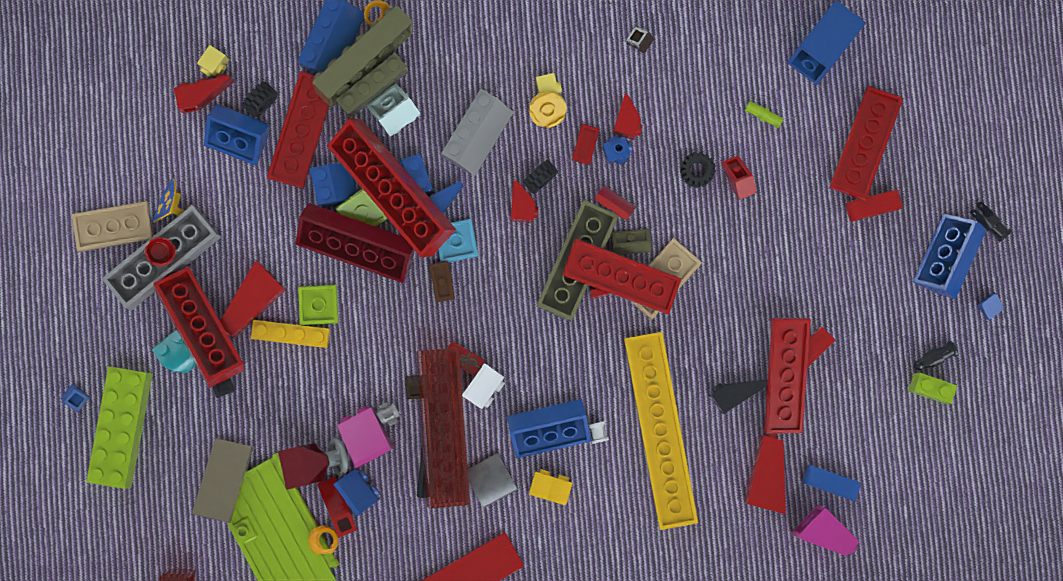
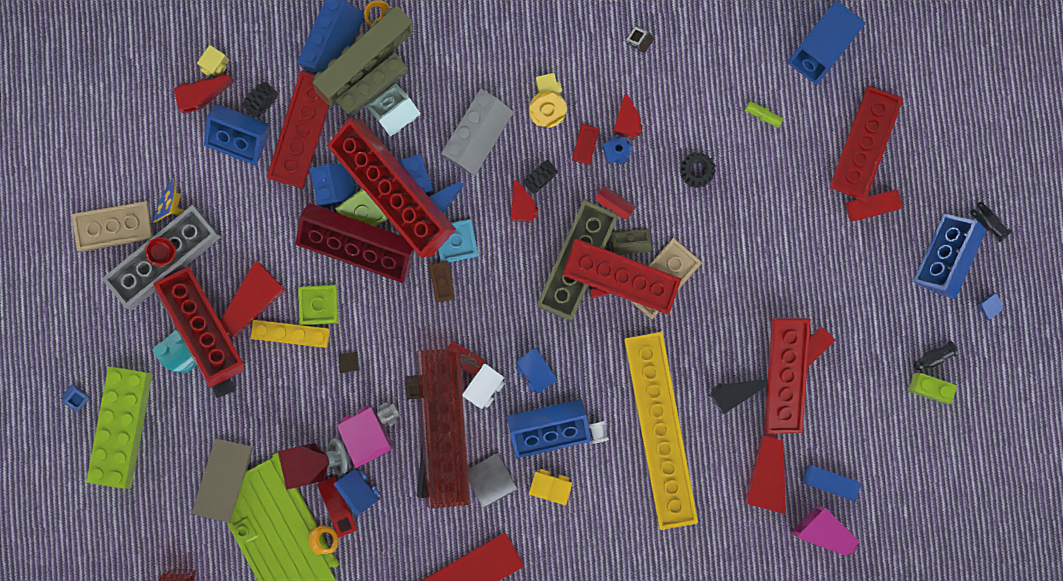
(348, 362): none -> dark brown slope
(536, 371): none -> blue slope
(739, 177): red slope -> none

